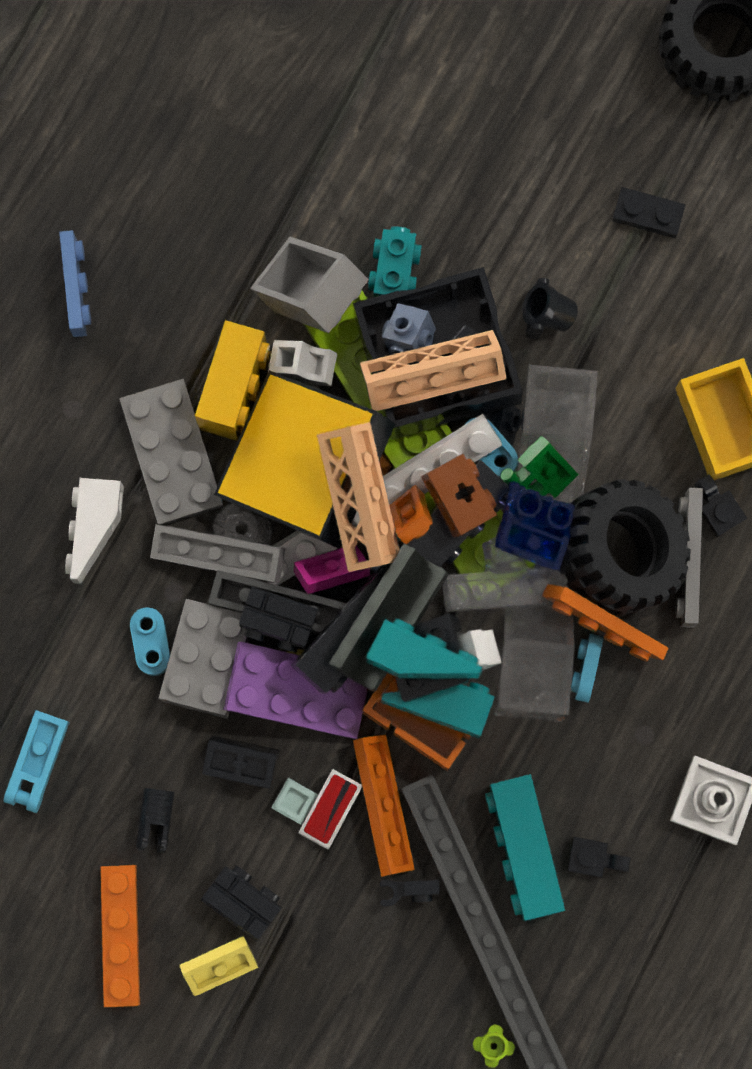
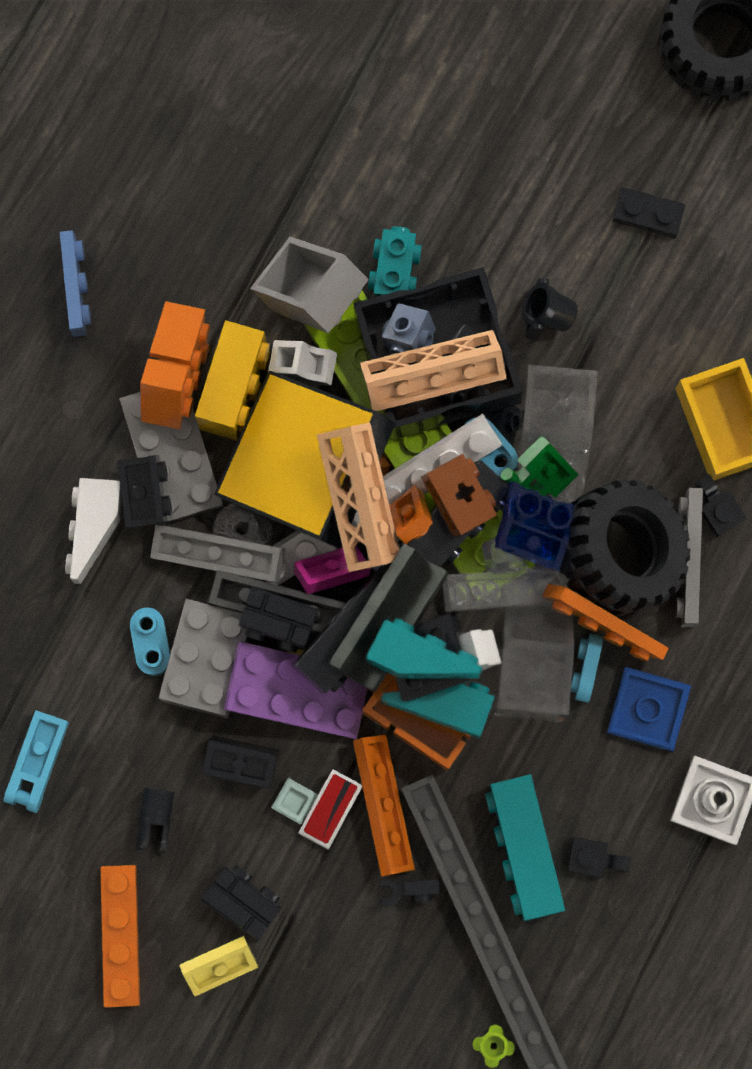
(143, 491): none -> black bracket
(172, 378): none -> orange piece
(648, 709): none -> blue tile

